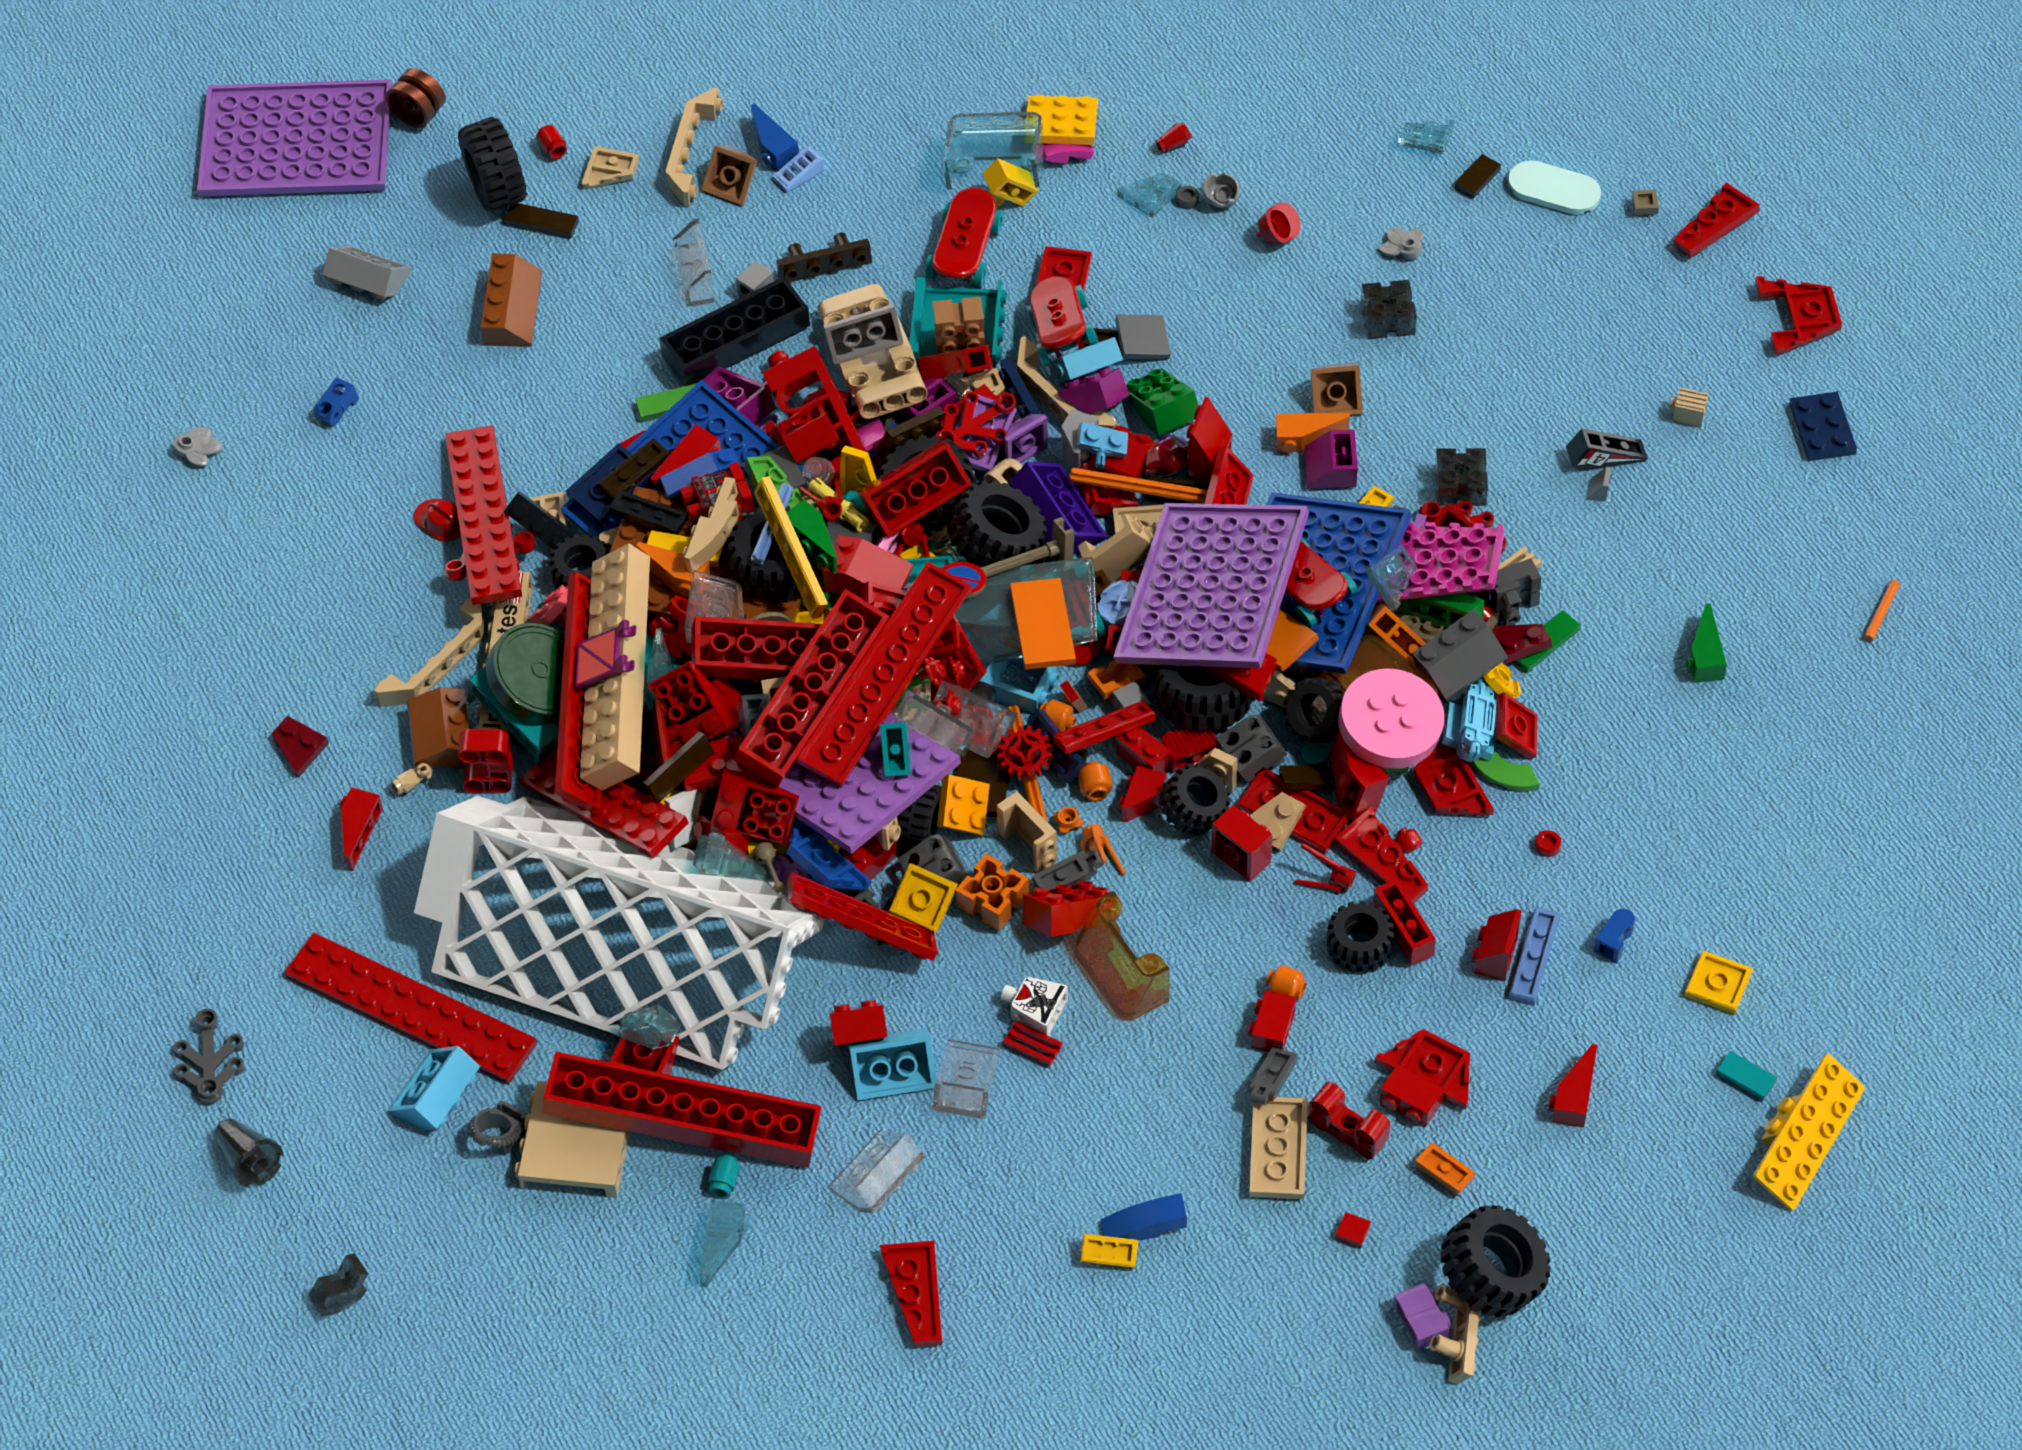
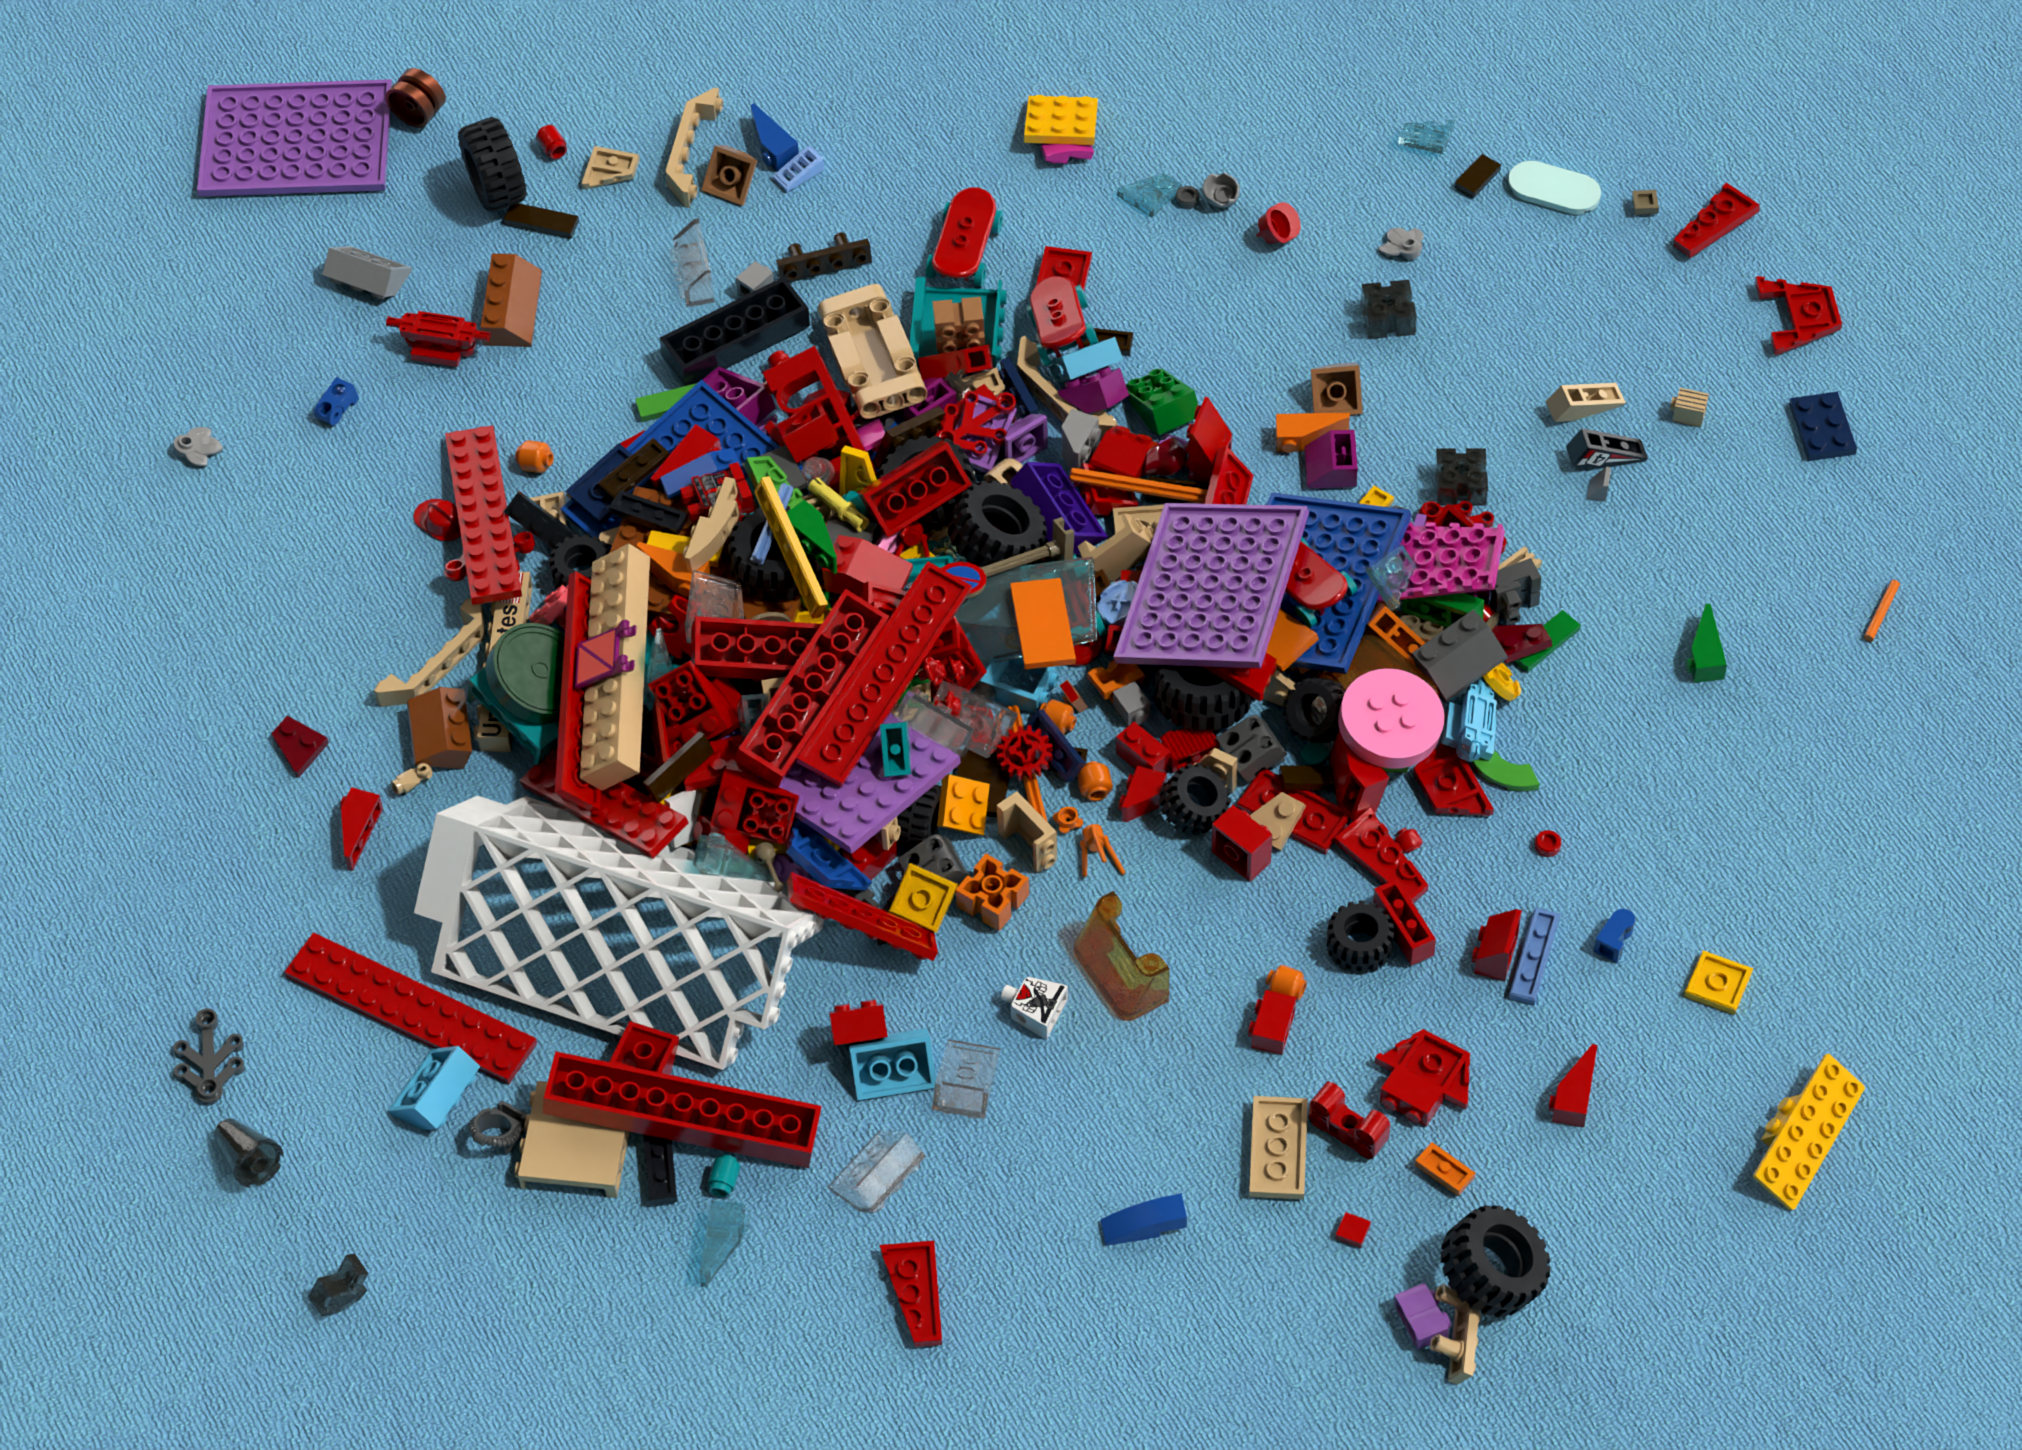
(438, 336): none -> red piece
(486, 760): red beam -> none
(534, 456): none -> orange head
(649, 1027): clear light blue slope -> none
(660, 1170): none -> black plate
(829, 506): red plant -> none
(863, 334): light grey slope -> none
(993, 137): clear light blue windscreen -> none
(1009, 183): yellow brick -> none
(1034, 1040): red tile -> none
(1060, 909): red slope -> none
(1069, 871): dark grey hinge -> none
(1102, 442): dark azure plate -> none
(1104, 727): red tile -> none
(1109, 1251): yellow plate -> none
(1142, 336): dark grey tile -> none
(1174, 137): red cone -> none
(1272, 1075): dark grey hinge -> none
(1341, 875): red plant -> none
(1516, 726): red tile -> none
(1583, 400): none -> tan slope
(1746, 1075): teal tile -> none

